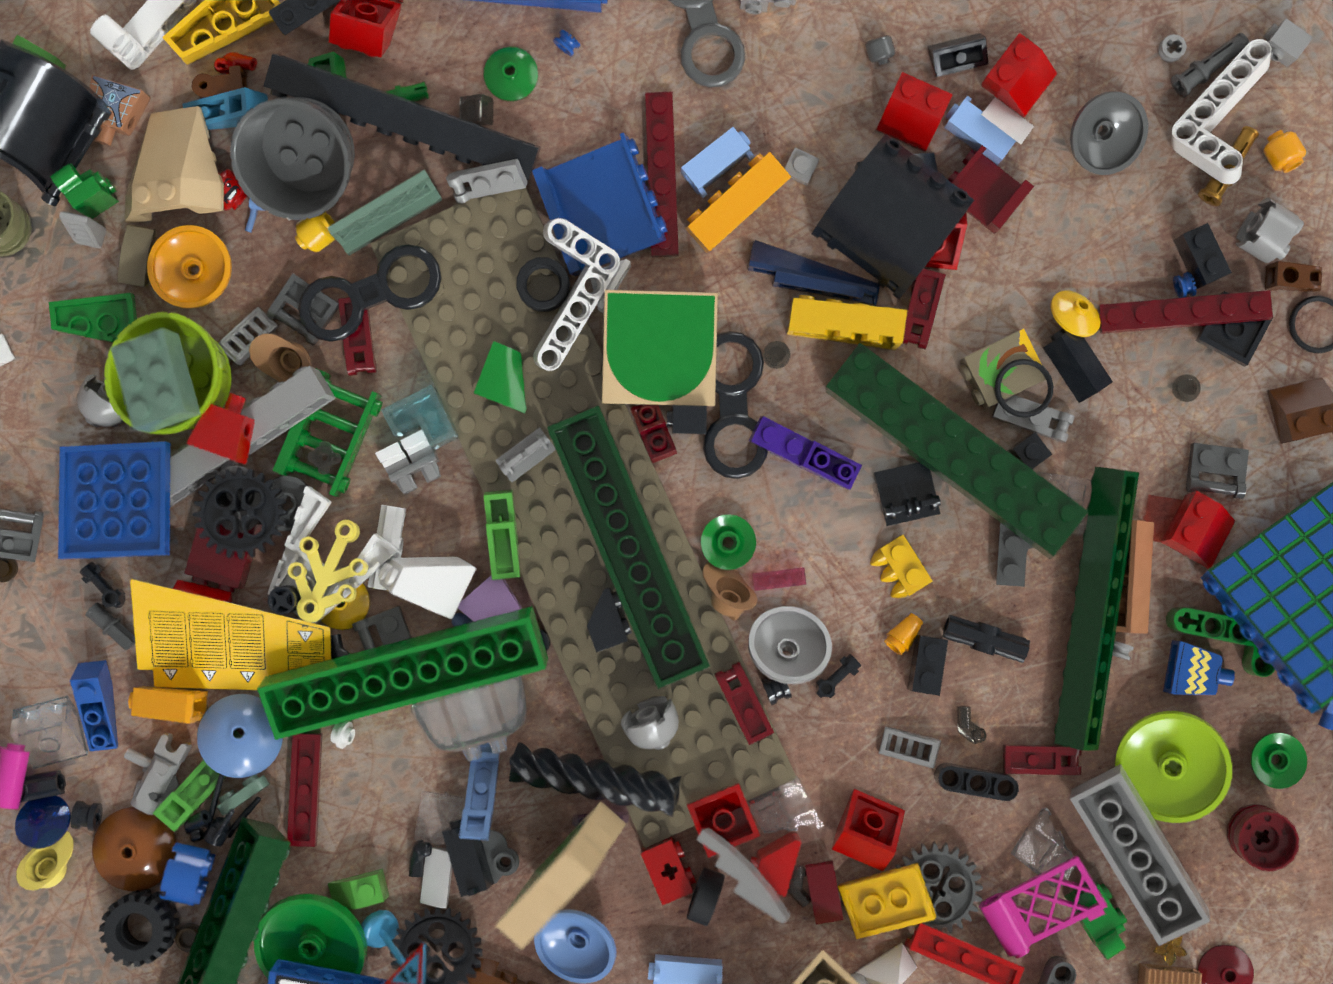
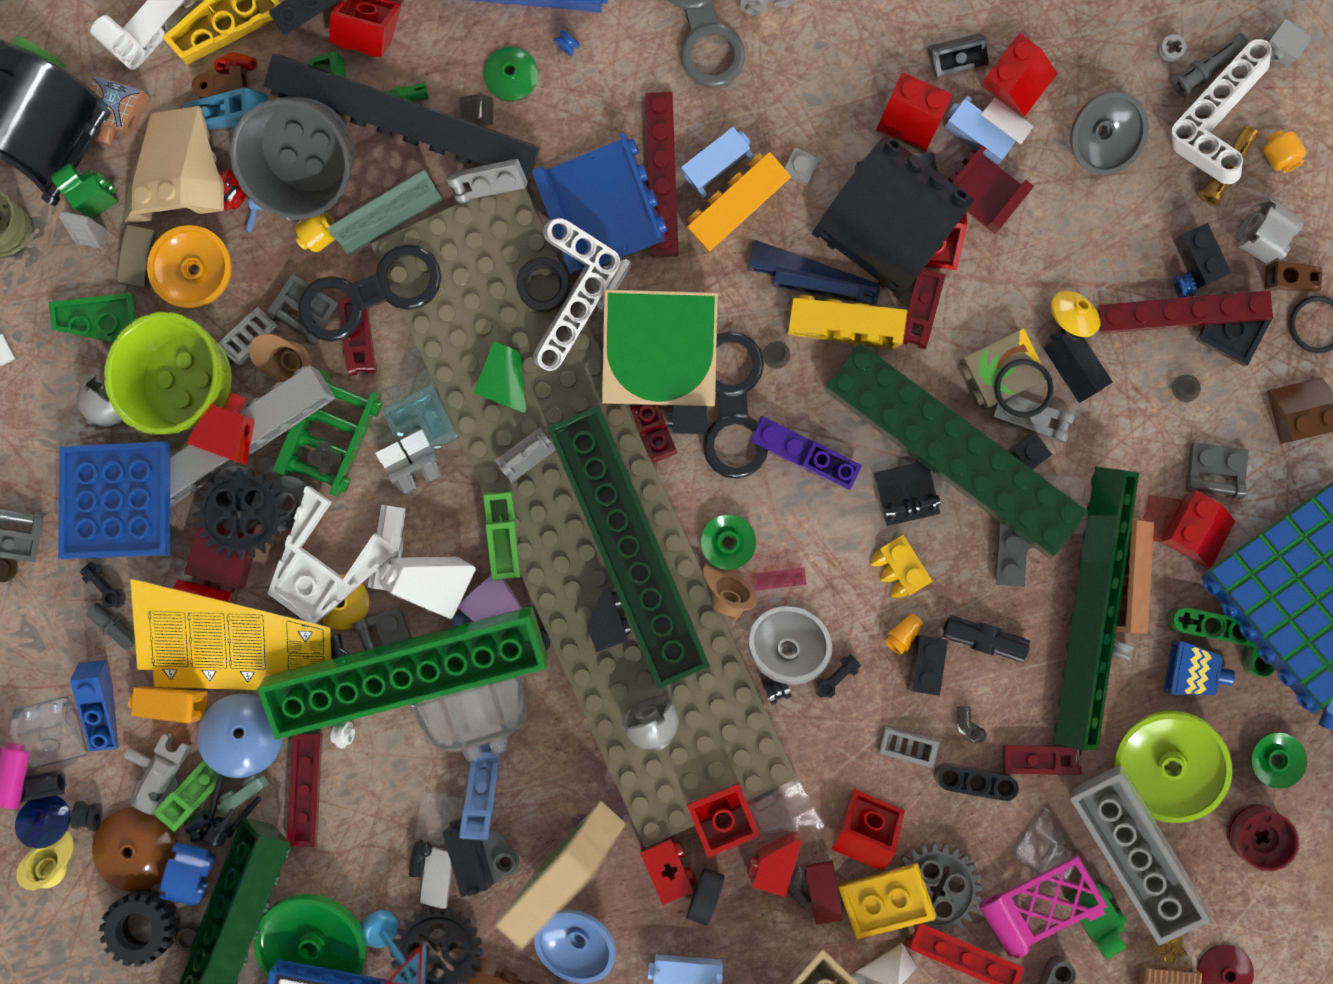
(155, 380): sand green brick -> none
(279, 602): black wheel -> none
(326, 574): light yellow plant -> none
(360, 890): bright green slope -> none
(595, 779): black piece -> none
(744, 704): dark red plate -> none
(751, 883): light grey slope -> none
(880, 49): dark grey piece -> none

